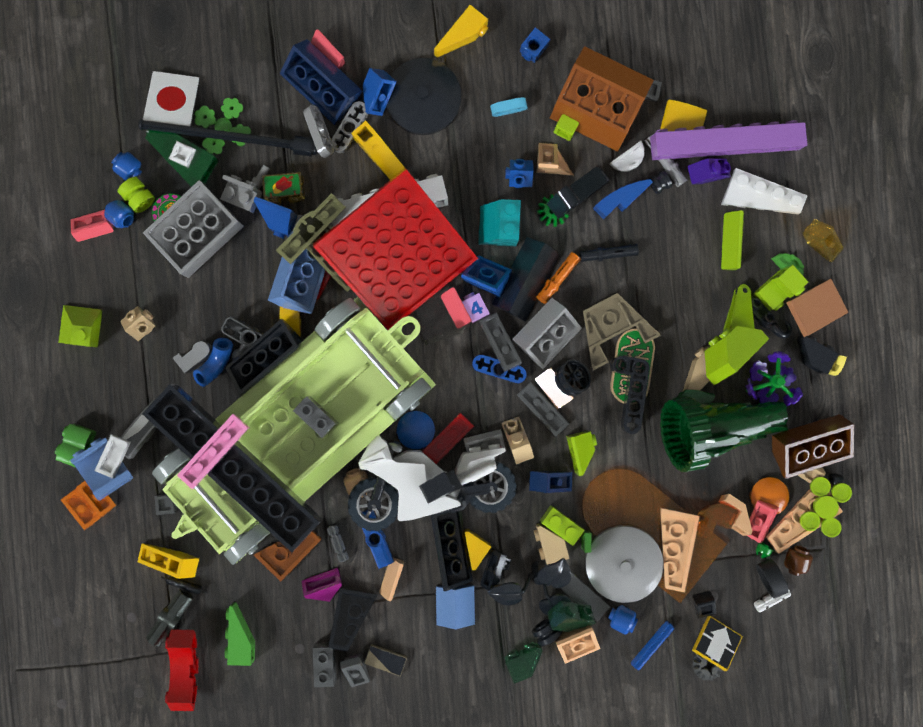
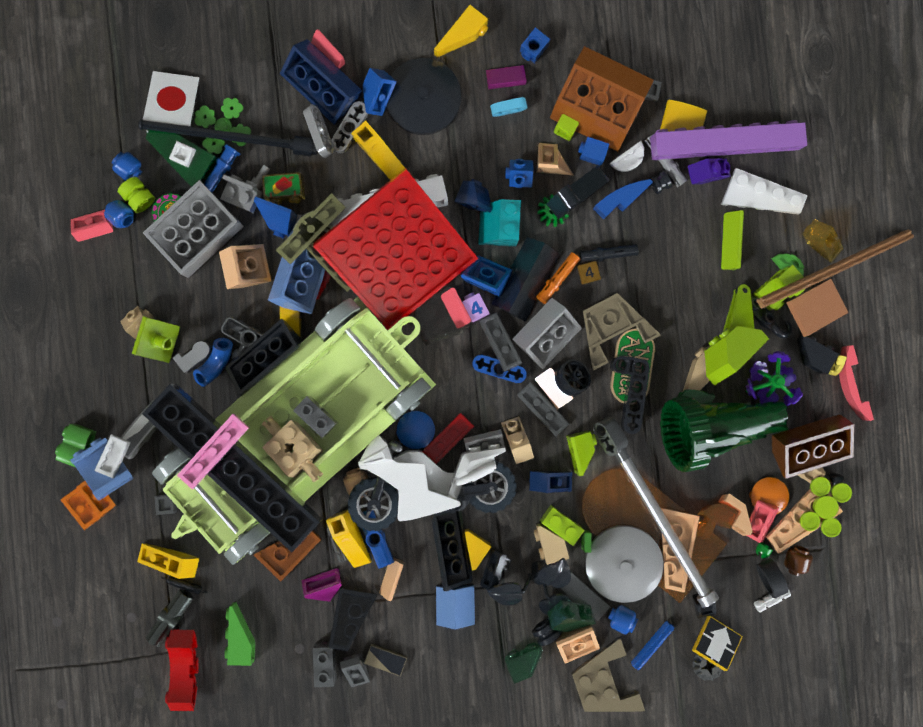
(80, 326): lime slope -> none
(155, 339): none -> lime tile
(223, 164): none -> blue pin
(244, 266): none -> light nougat slope
(281, 445): none -> tan brick
(348, 538): none -> yellow slope
(440, 486): black slope -> none
(474, 196): none -> dark blue slope
(506, 77): none -> magenta slope
(589, 272): none -> pearl gold tile
(593, 151): none -> blue brick
(597, 685): none -> dark tan wing
(614, 444): none -> flat silver piece
(835, 268): none -> medium nougat axle
(849, 386): none -> coral slope

